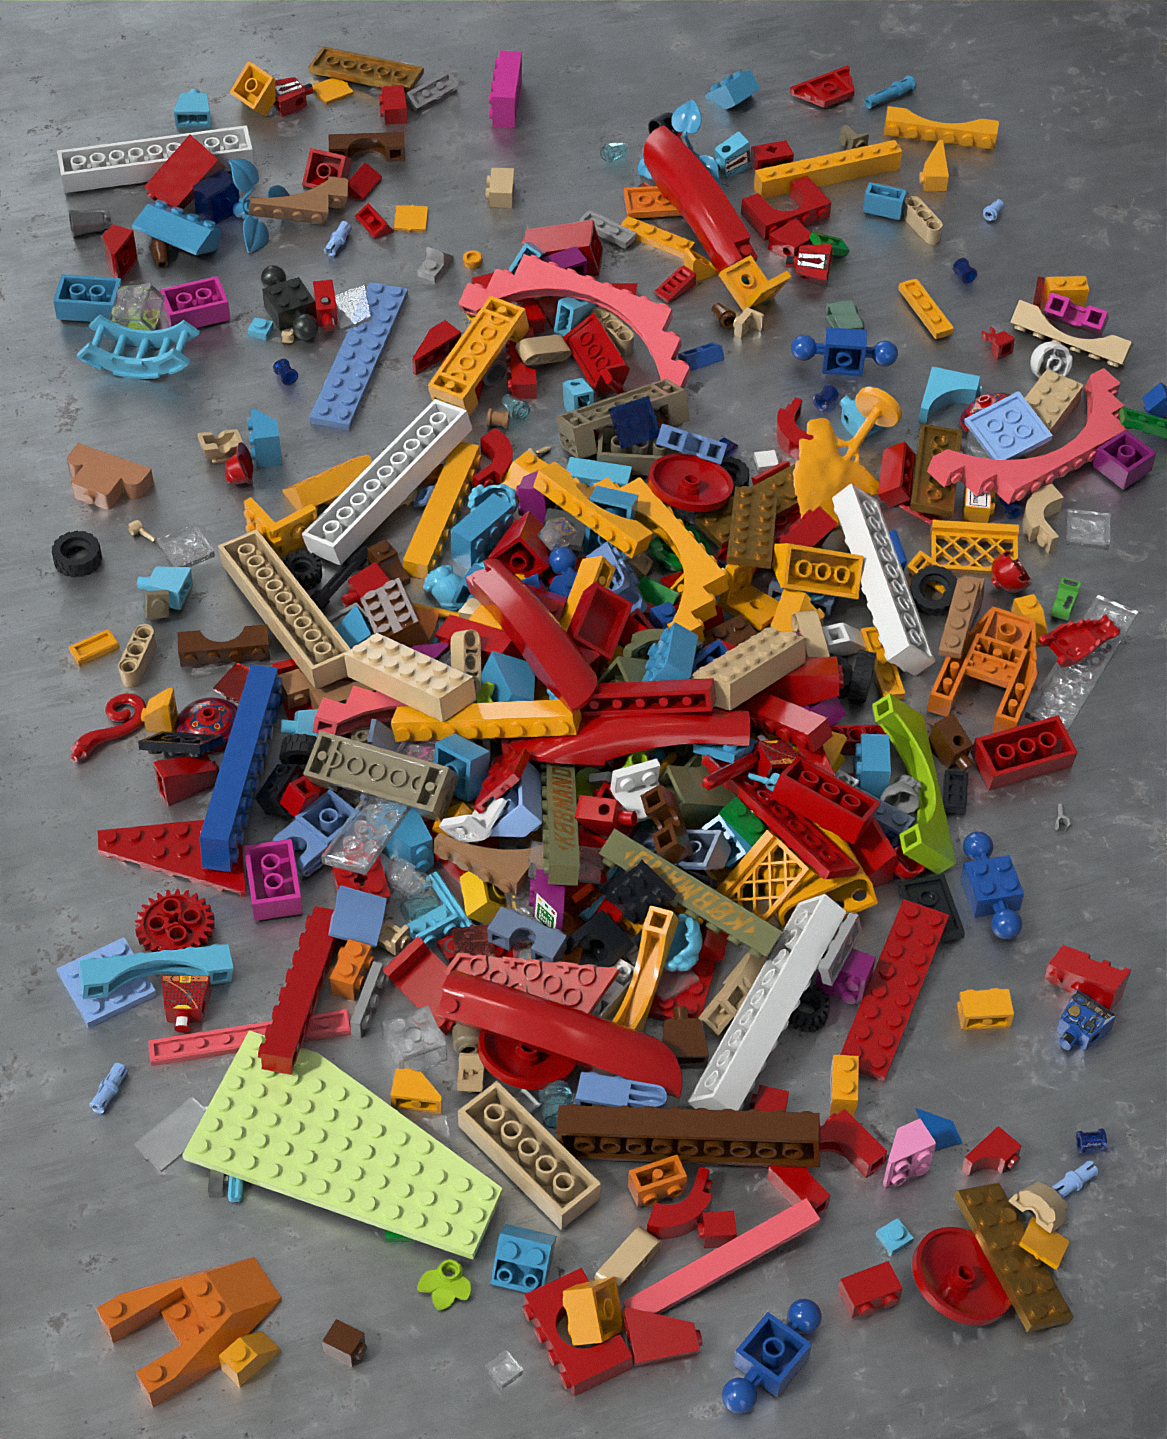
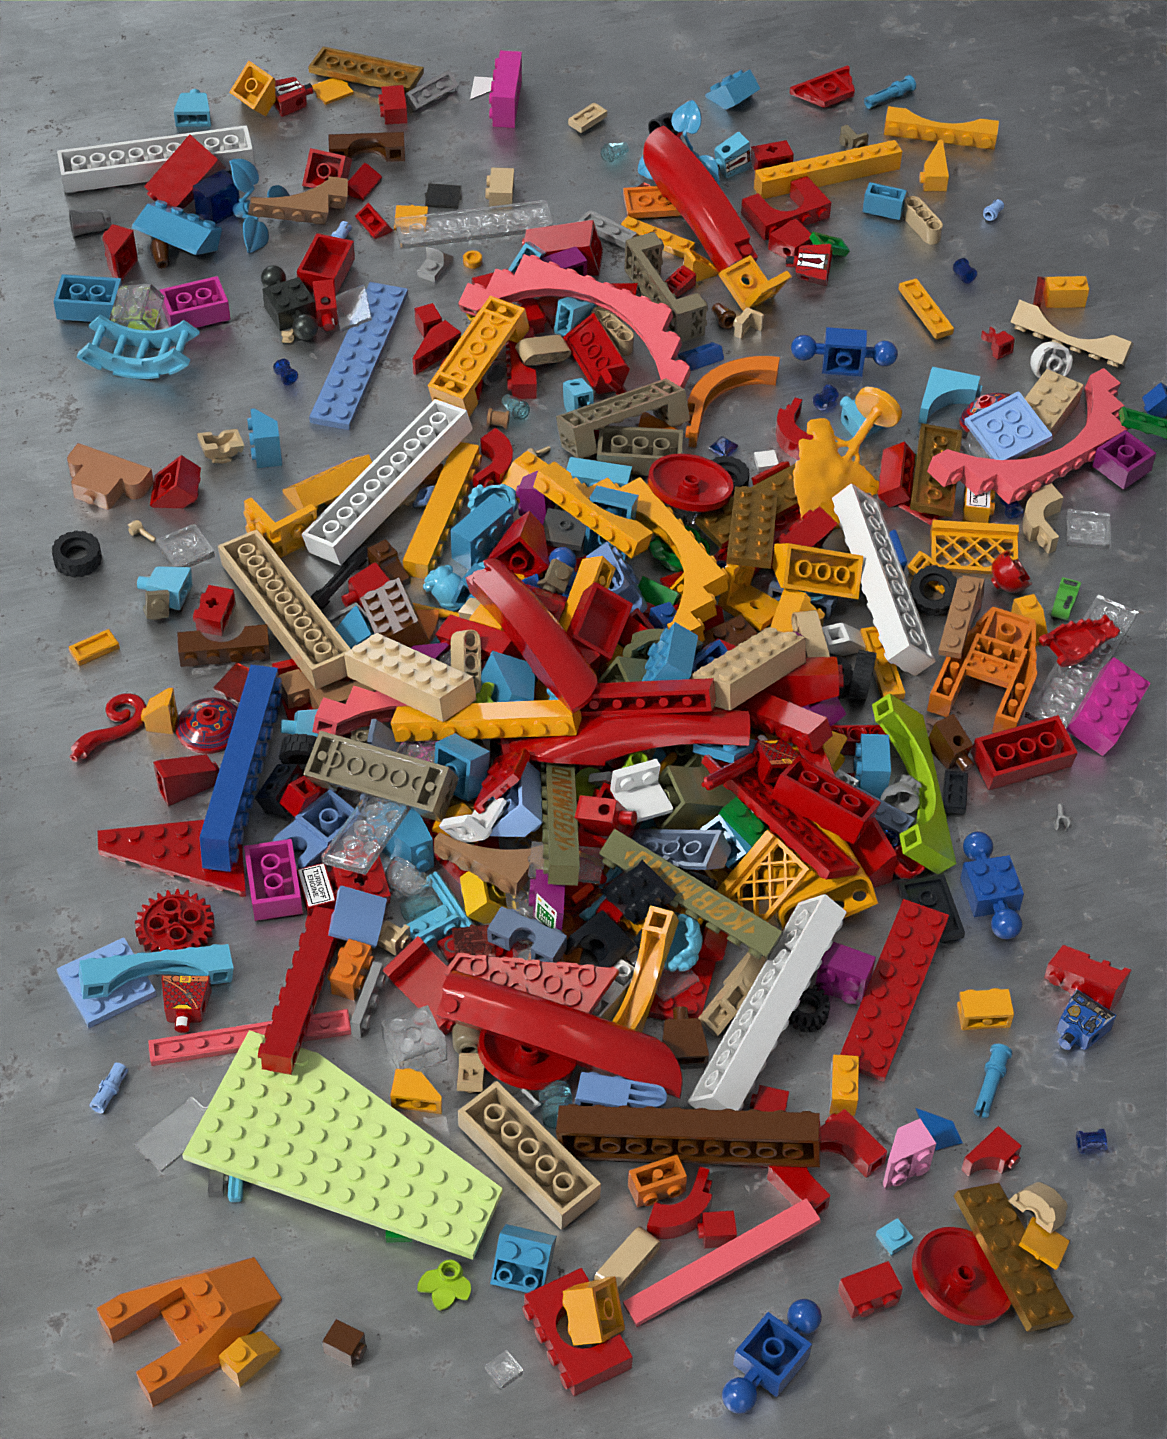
(137, 655): tan beam -> none
(176, 484): none -> red slope
(178, 743): black plate -> none
(214, 610): none -> red brick
(240, 466): red piece -> none
(260, 328): medium azure plate -> none
(307, 561): black tyre -> none
(316, 887): none -> brick
(326, 260): none -> red piece
(426, 318): none -> red brick
(443, 196): none -> clear smoke piece
(471, 224): none -> clear plate
(481, 86): none -> white sticker
(556, 577): none -> dark tan bracket
(557, 533): clear brick -> none
(587, 117): none -> tan plate
(634, 422): clear blue plate -> none
(640, 564): tan bracket -> none
(643, 267): none -> dark tan plate
(659, 1337): red slope -> none
(672, 838): reddish brown arch -> none
(691, 443): medium blue arch -> none
(724, 378): none -> orange arch
(770, 782): medium azure hand -> none
(840, 949): light grey plate -> none
(844, 315): sand green brick -> none
(994, 1070): none -> dark azure pin
(1074, 1180): light blue pin -> none
(1087, 319): dark pink arch -> none
(1108, 706): none -> dark pink brick

